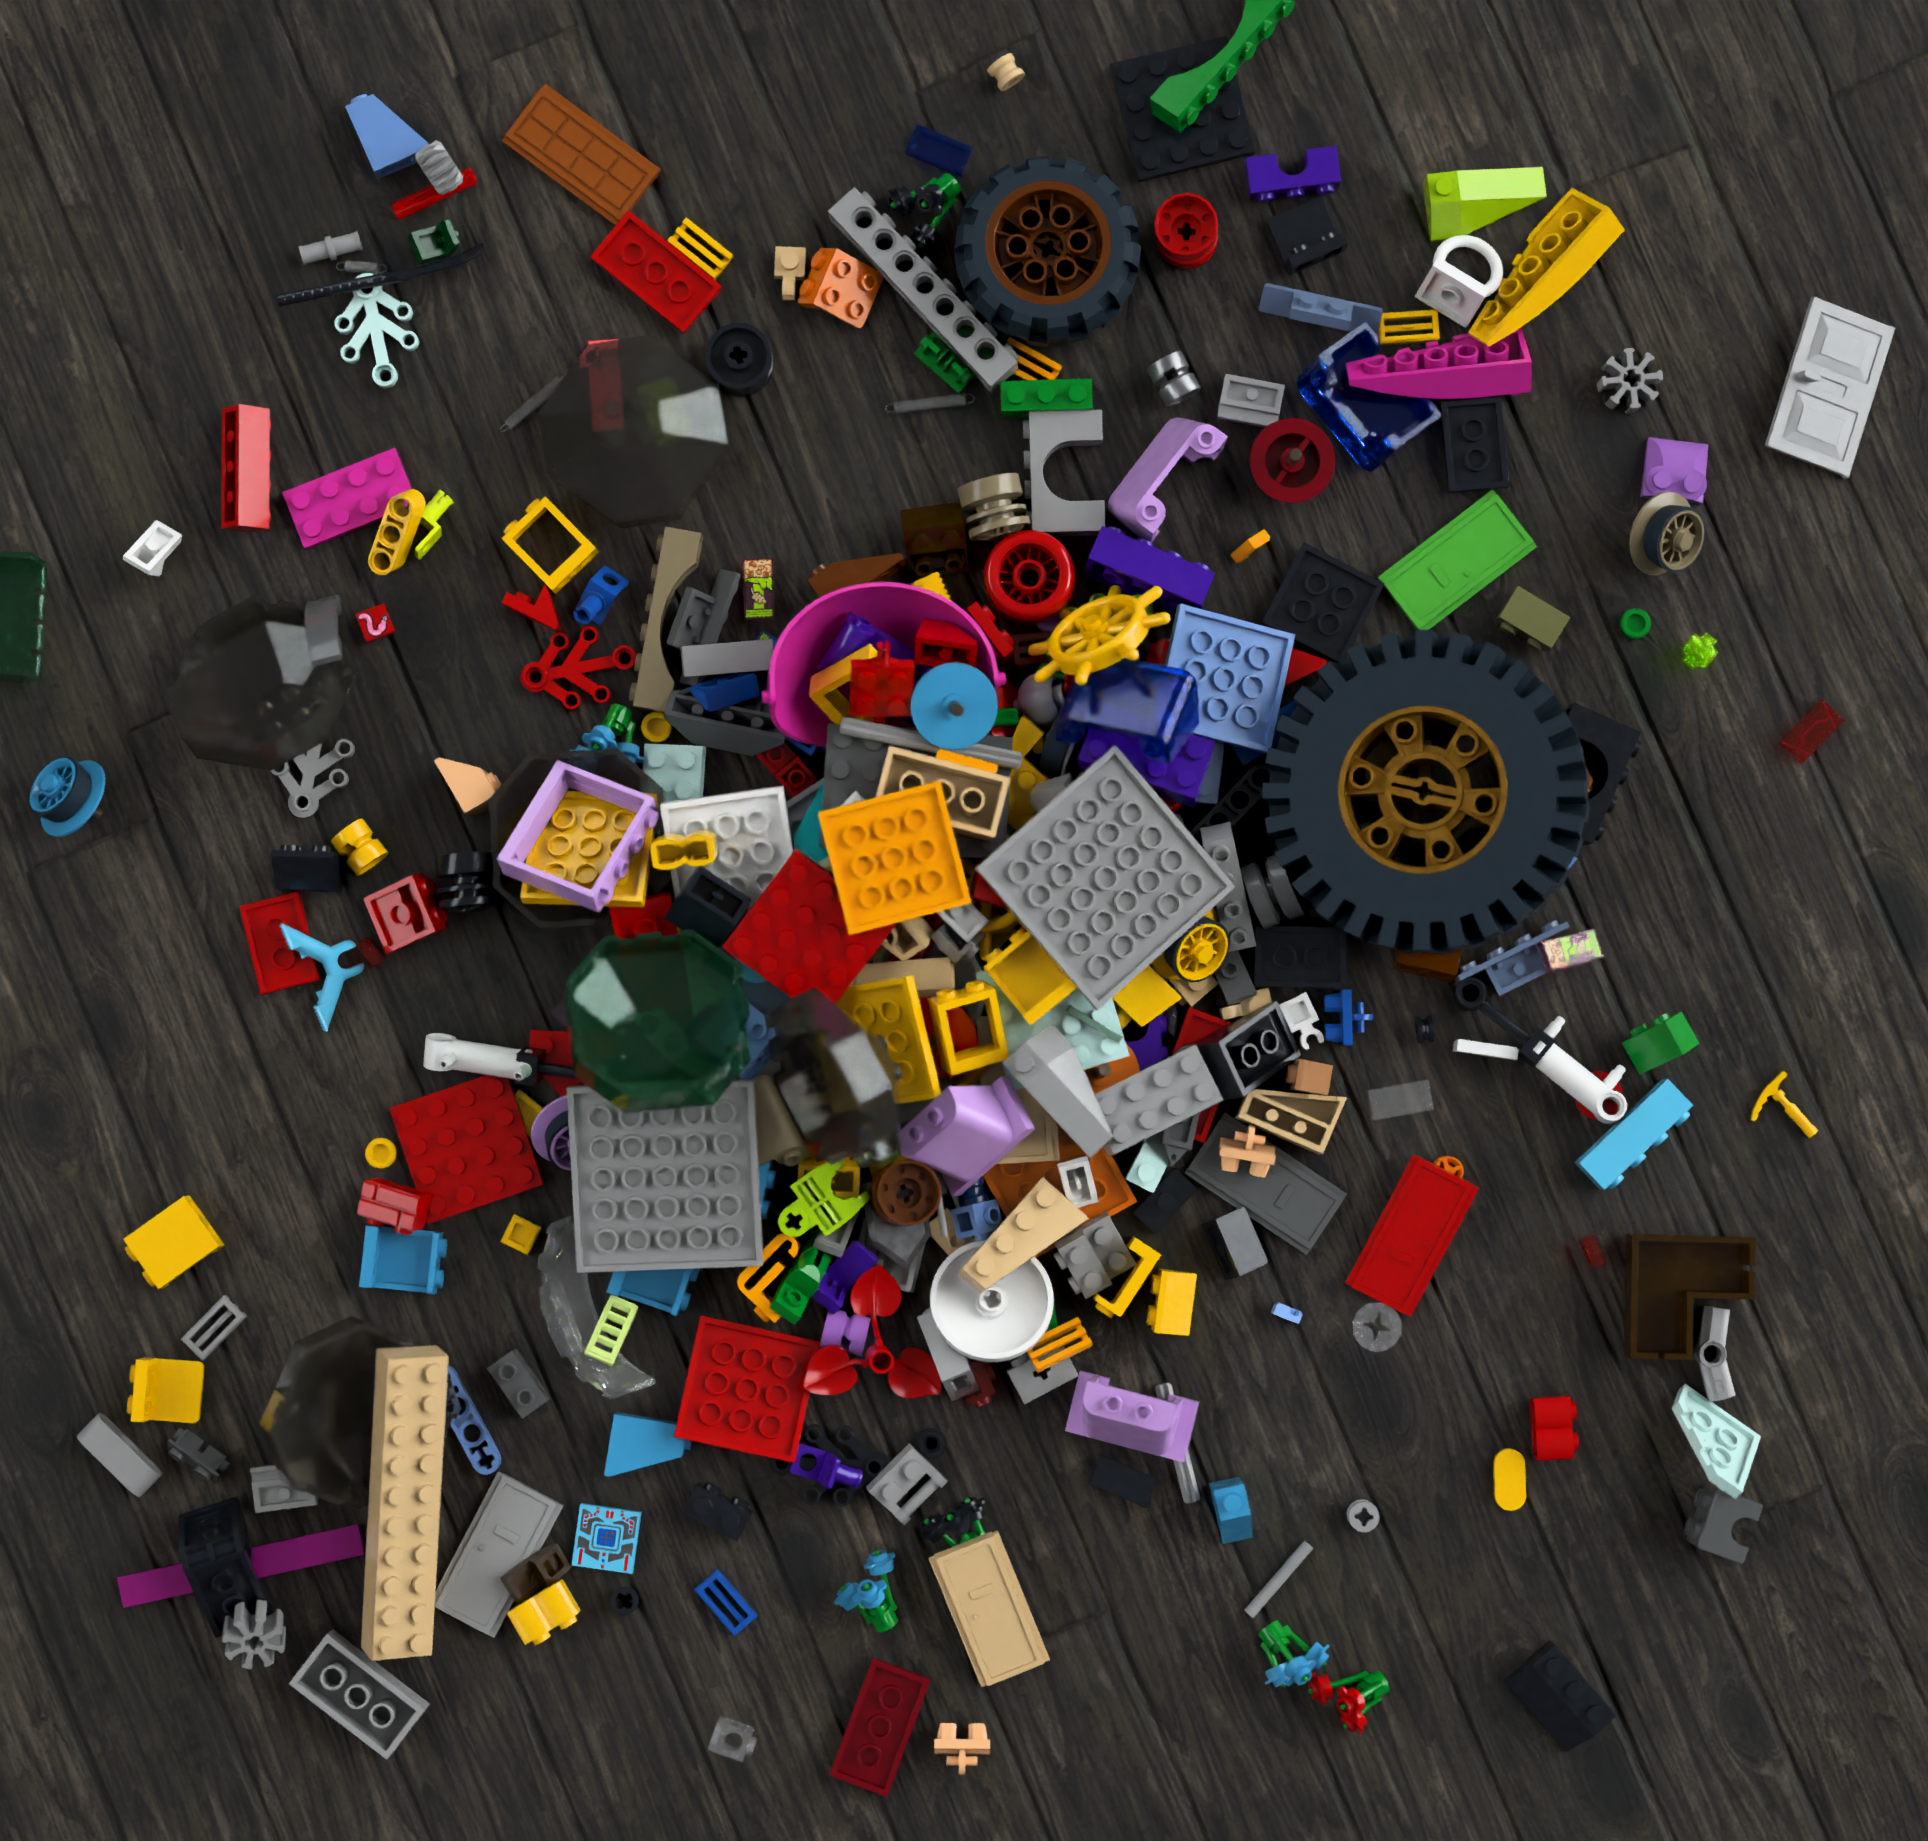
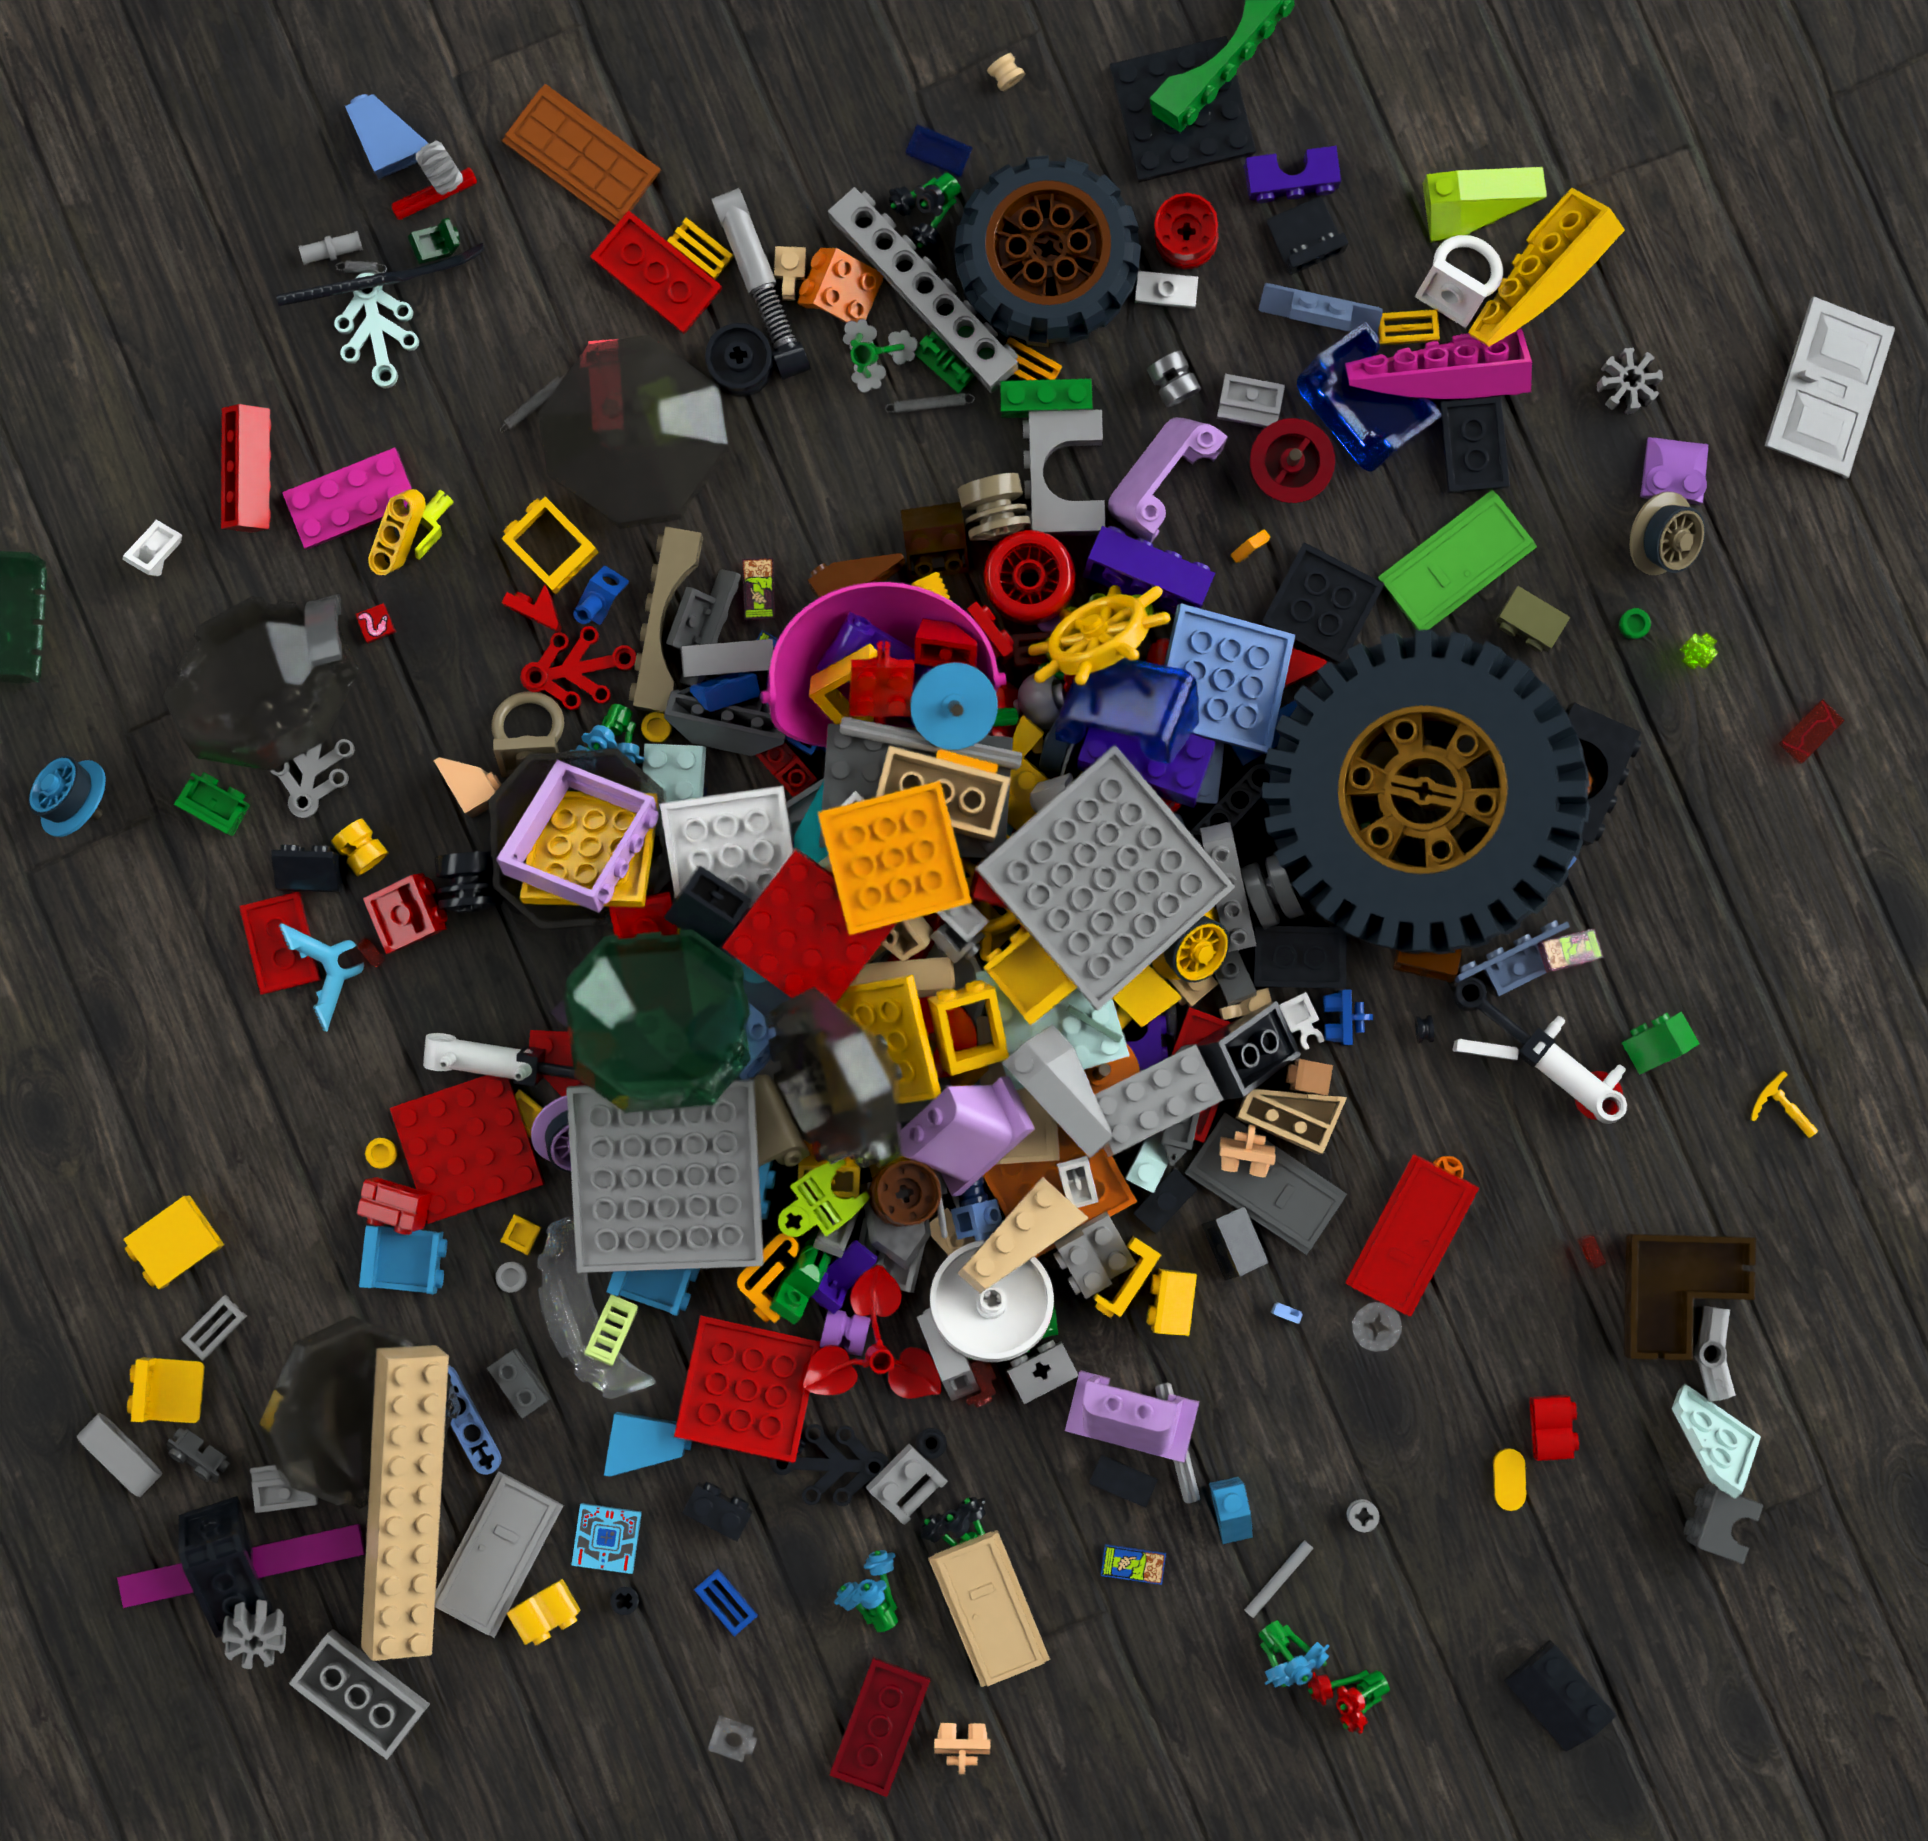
(213, 804): none -> green hinge
(511, 1277): none -> light grey tile
(512, 751): none -> dark tan tile
(535, 1571): dark brown slope -> none
(693, 849): yellow brick -> none
(759, 281): none -> piece
(826, 1468): dark purple bracket -> none
(865, 353): none -> light grey plant
(1064, 1354): light orange tile -> none
(1133, 1564): none -> tile
(1166, 289): none -> white plate
(1400, 1100): clear tile -> none
(1633, 1134): medium azure brick -> none

